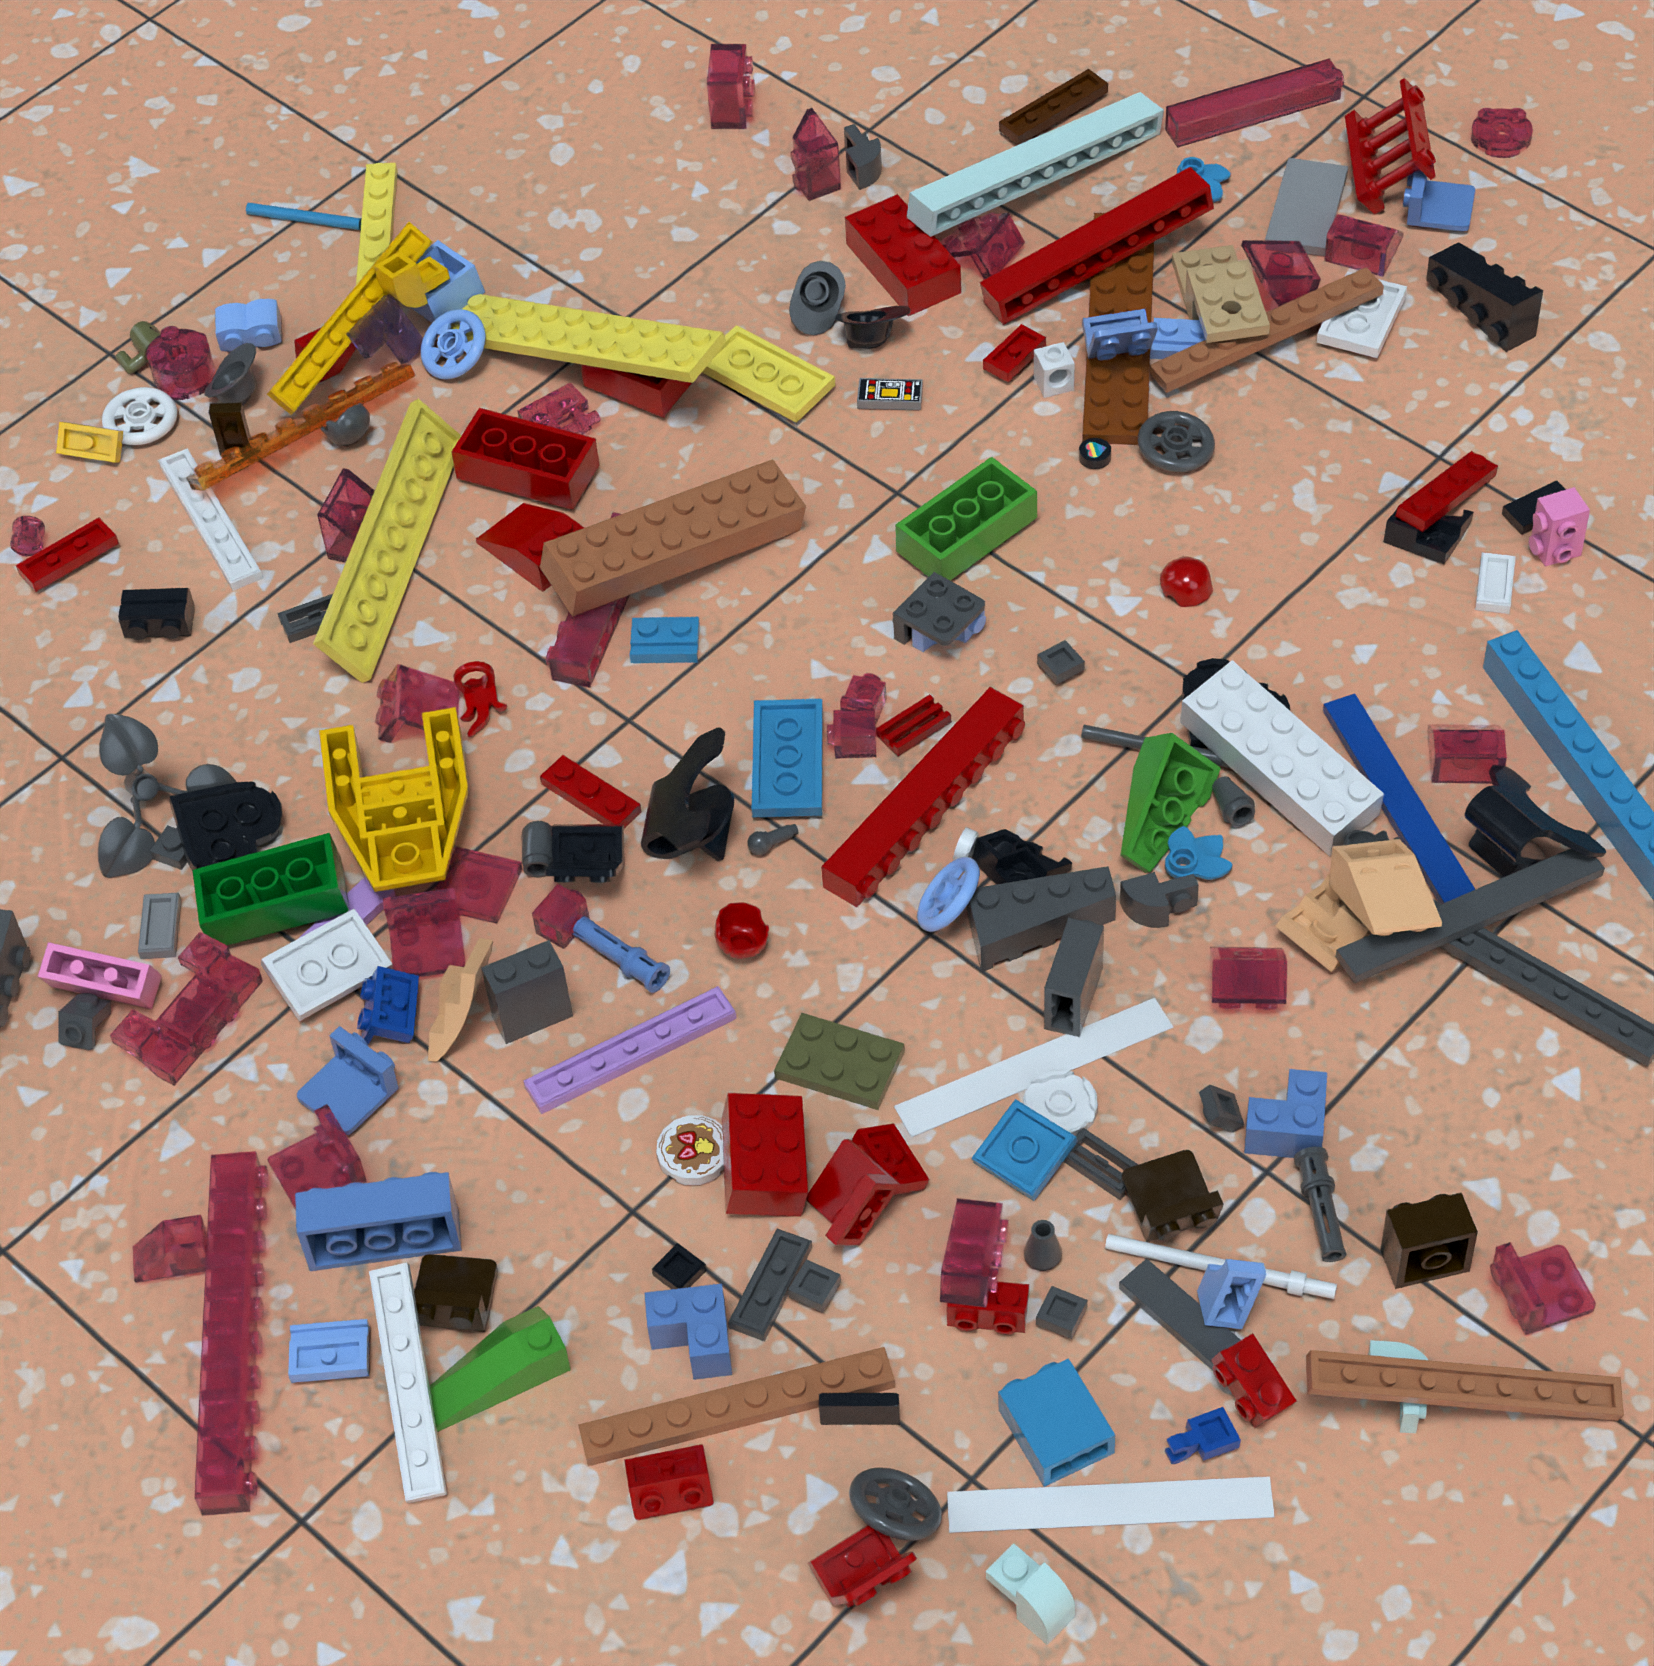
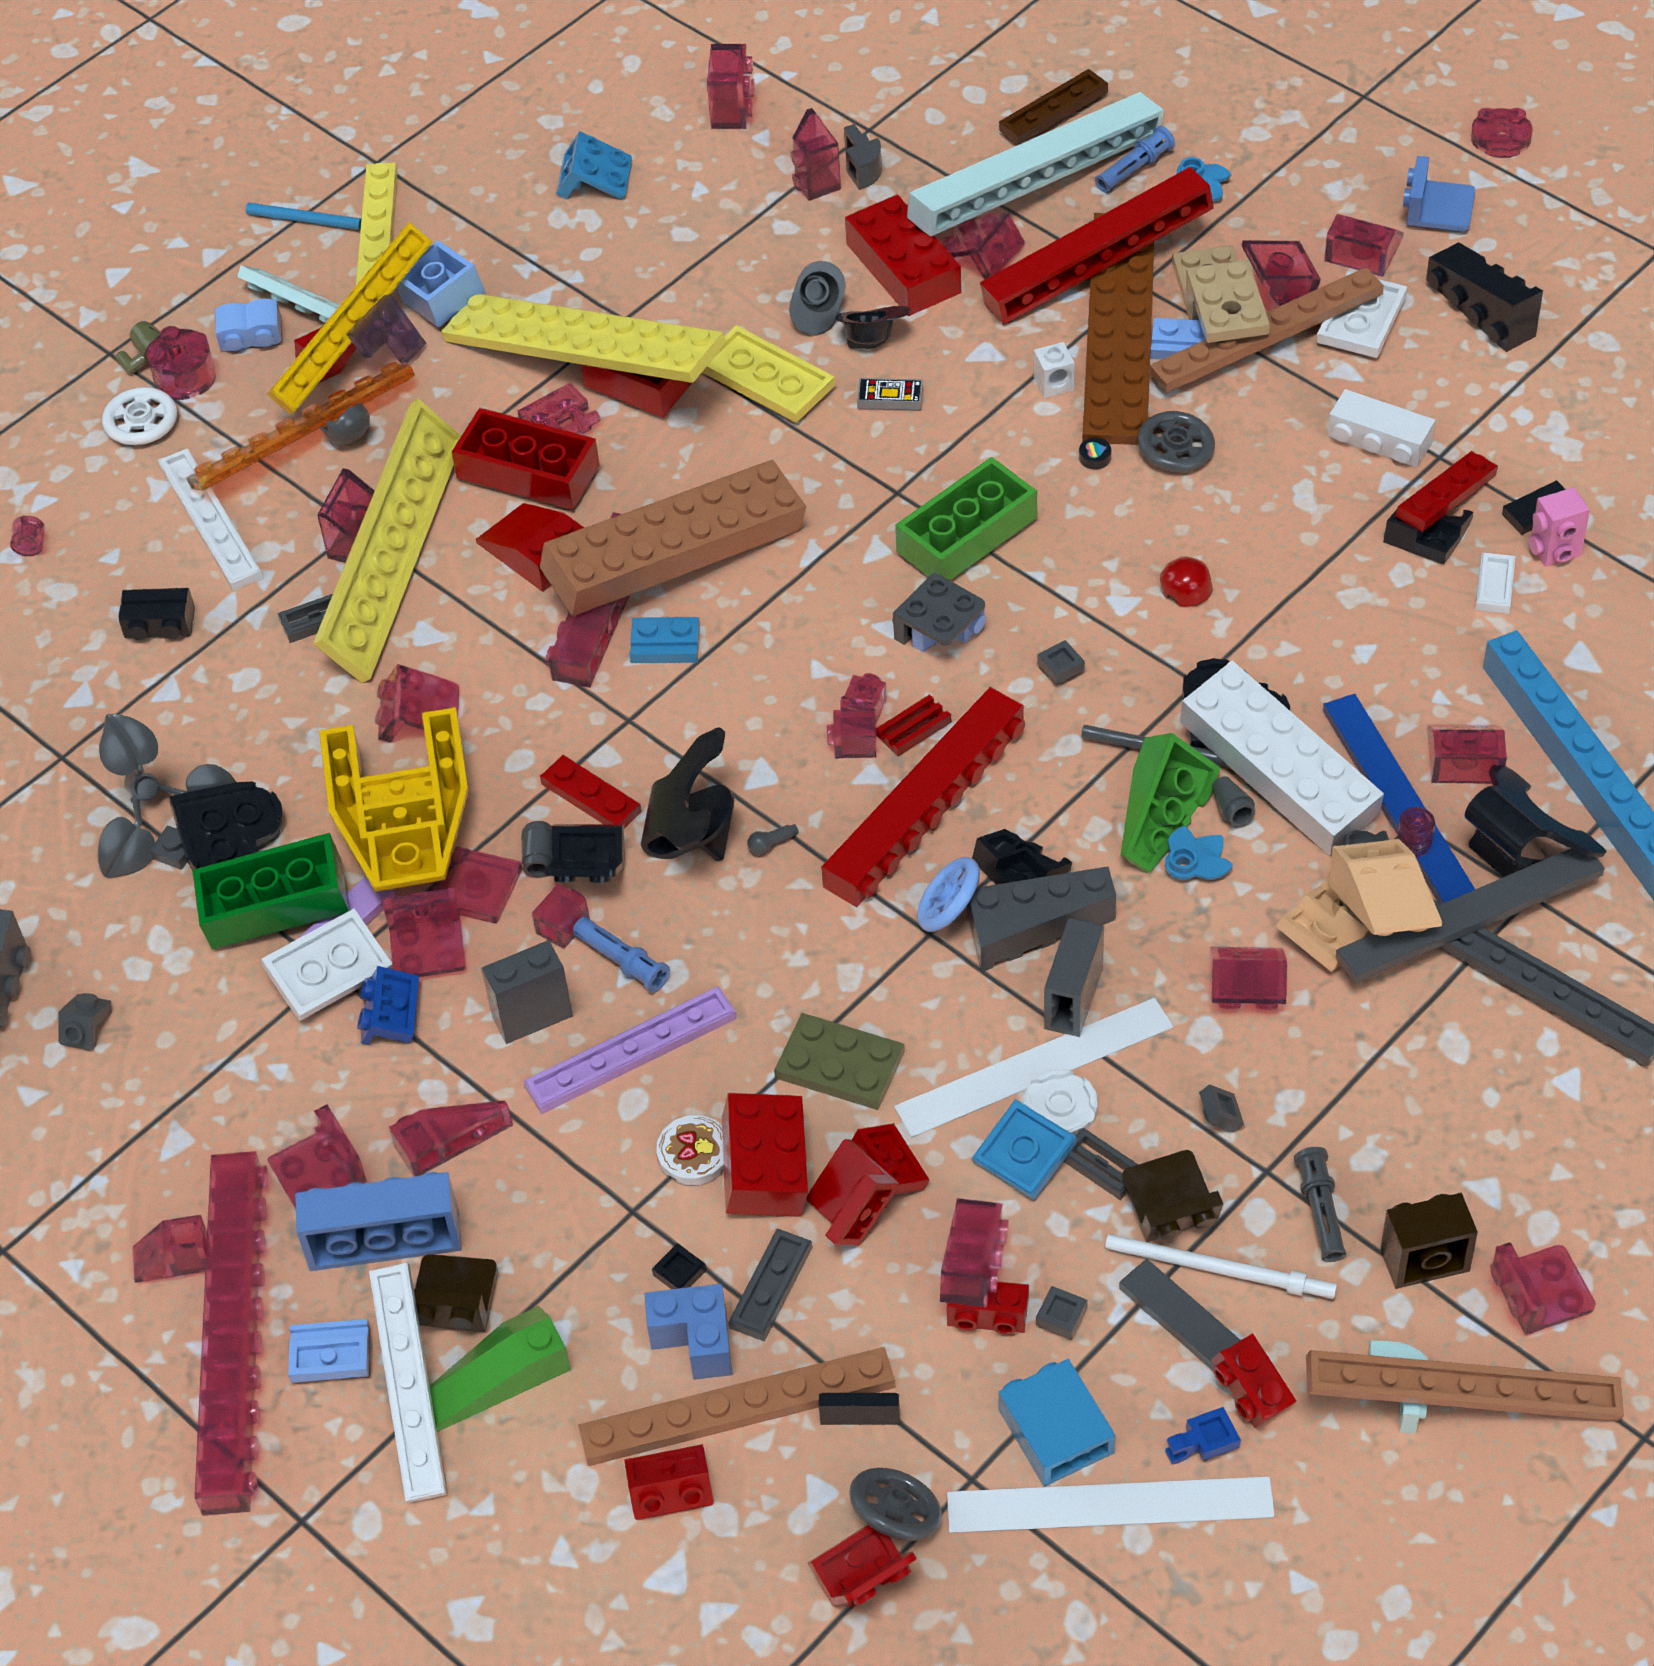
(67, 554): red plate -> none
(89, 442): yellow plate -> none
(99, 975): bright pink brick -> none
(159, 925): light grey tile -> none
(195, 1015): clear pink bracket -> none
(229, 425): dark brown plate -> none
(234, 378): dark grey piece -> none
(286, 291): none -> light aqua plate
(351, 1082): medium blue bracket -> none
(410, 280): yellow brick -> none
(445, 1132): none -> clear pink slope
(453, 344): light blue plate -> none
(455, 999): light nougat slope -> none
(478, 694): red piece -> none
(595, 164): none -> dark azure bracket
(741, 930): red hair -> none
(787, 758): dark azure plate -> none
(814, 1285): dark grey plate -> none
(966, 844): white tile -> none
(1013, 353): red plate -> none
(1038, 1592): light aqua brick -> none
(1042, 1246): dark grey cone -> none
(1118, 334): medium blue bracket -> none
(1144, 152): none -> medium blue pin
(1151, 902): dark grey brick -> none
(1230, 1292): light blue arch -> none
(1253, 102): clear pink brick -> none
(1290, 1124): medium blue brick -> none
(1307, 203): light grey tile -> none
(1365, 147): red fence -> none
(1381, 428): none -> white brick
(1417, 830): none -> clear pink wheel

